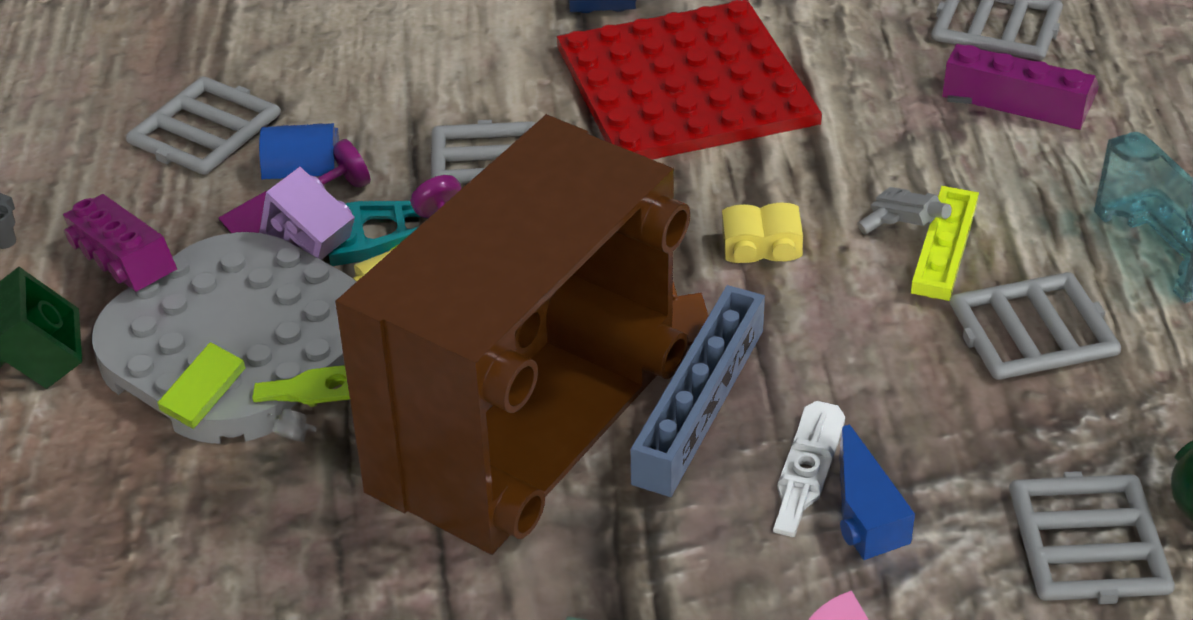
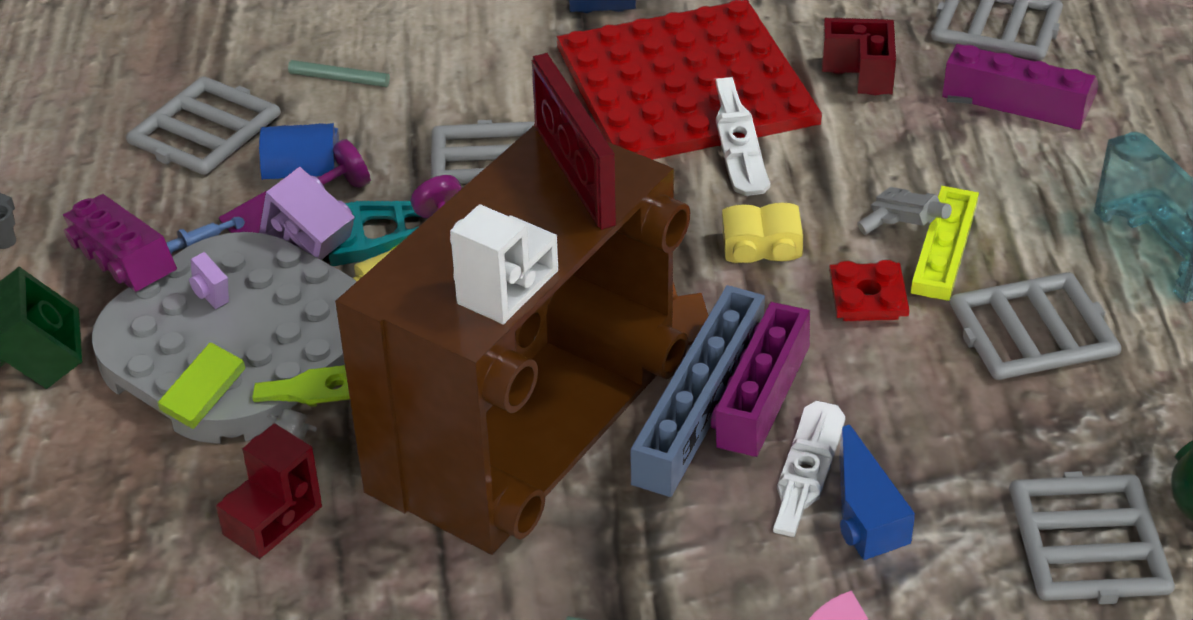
(188, 238): none -> medium blue piece
(209, 281): none -> lavender plate
(277, 495): none -> dark red brick
(339, 73): none -> sand green bar
(500, 262): none -> white brick
(574, 141): none -> dark red tile
(740, 154): none -> white piece
(762, 379): none -> magenta brick
(863, 49): none -> dark red brick
(879, 279): none -> red piece

